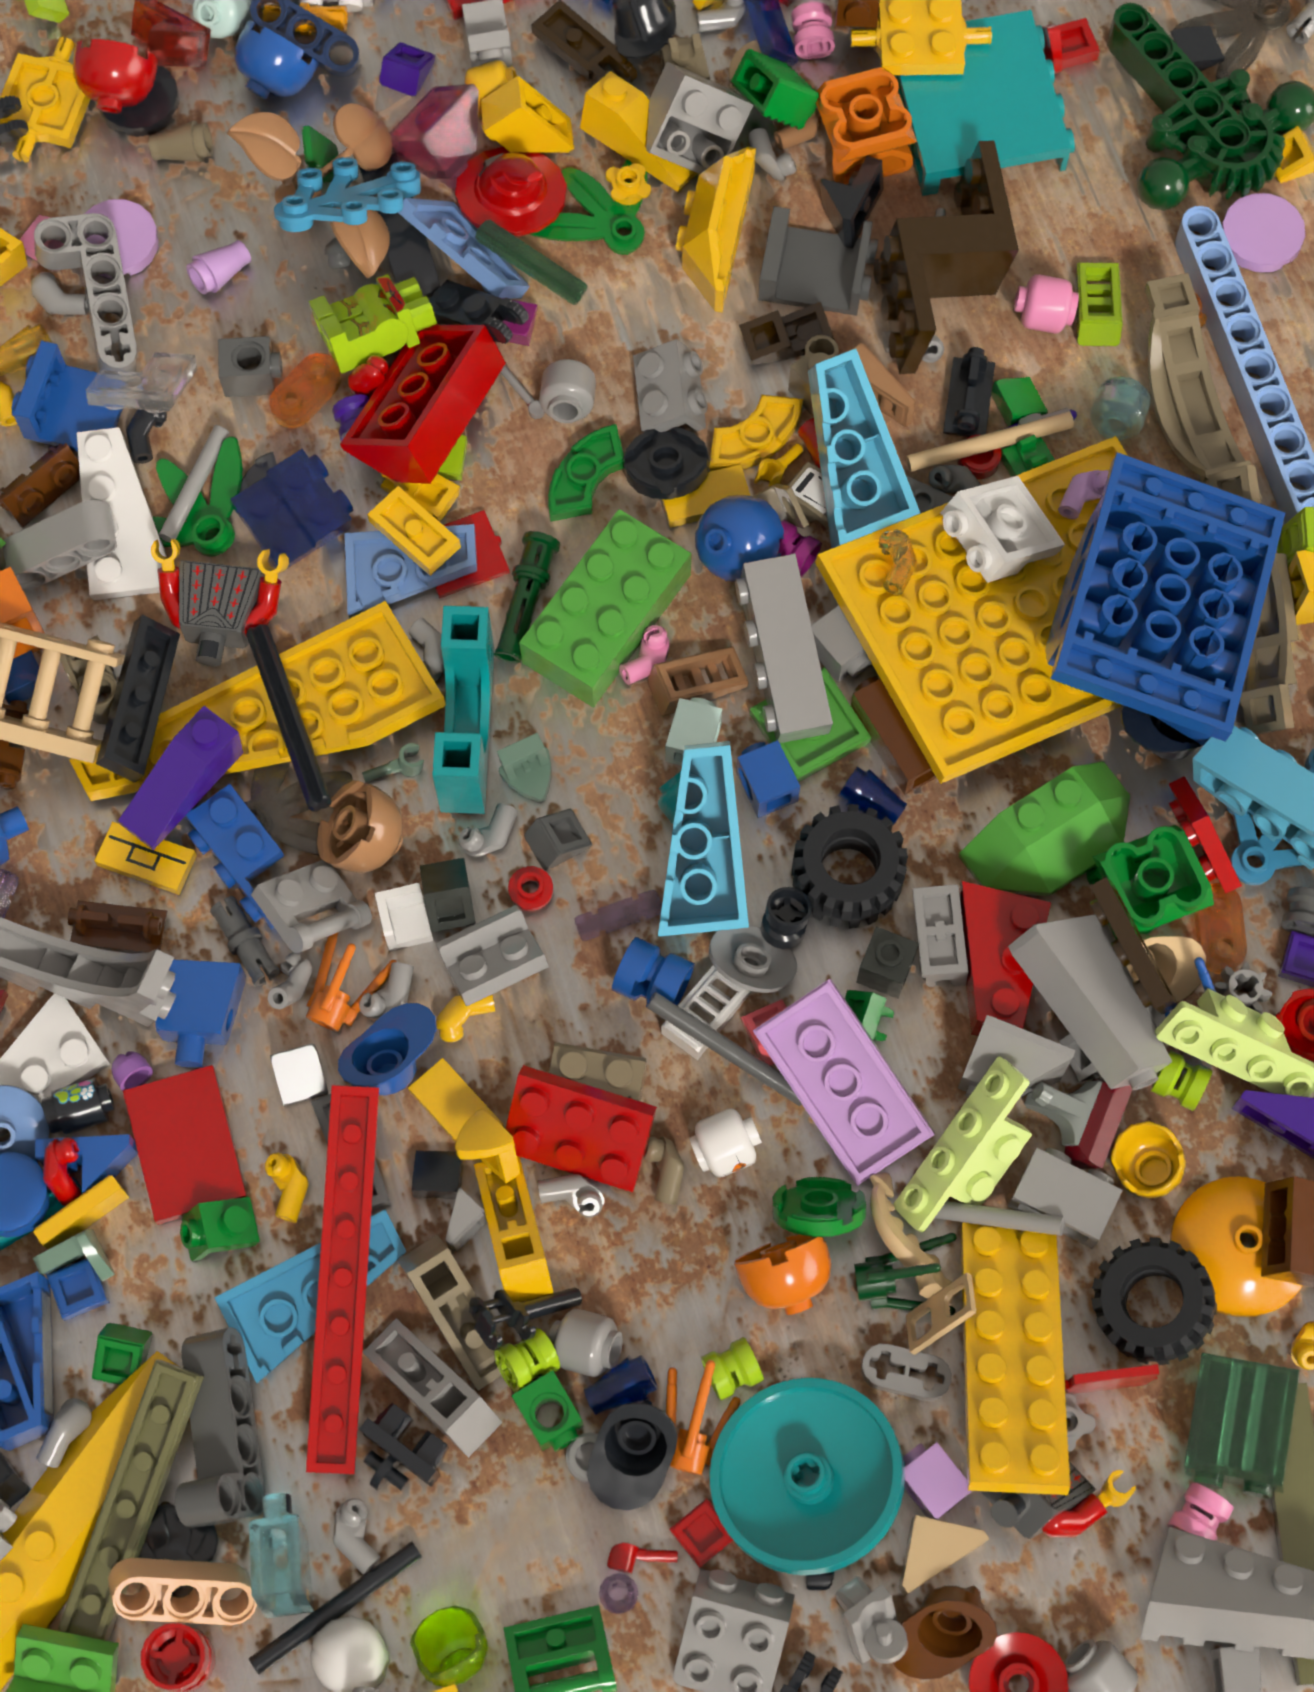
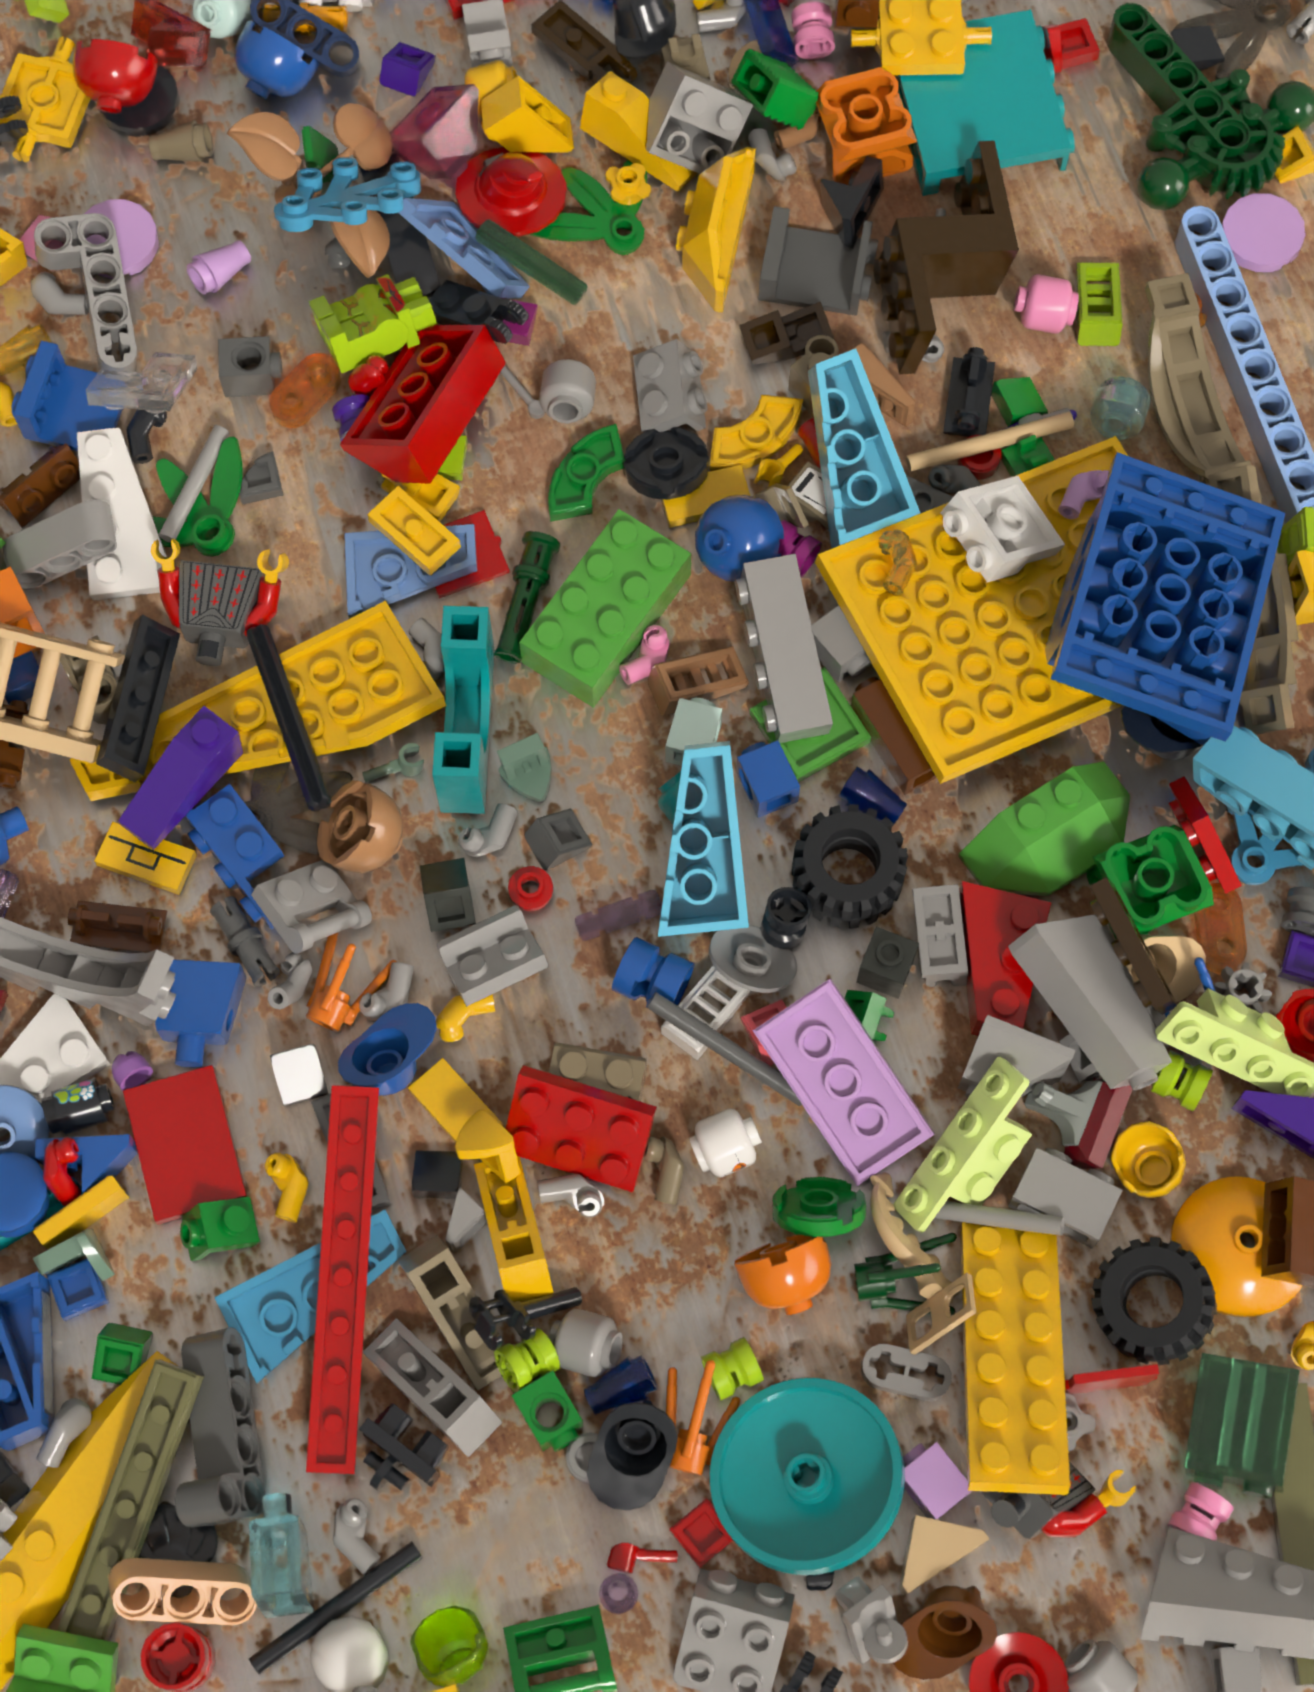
(293, 508): clear blue plate -> none
(403, 916): white panel -> none

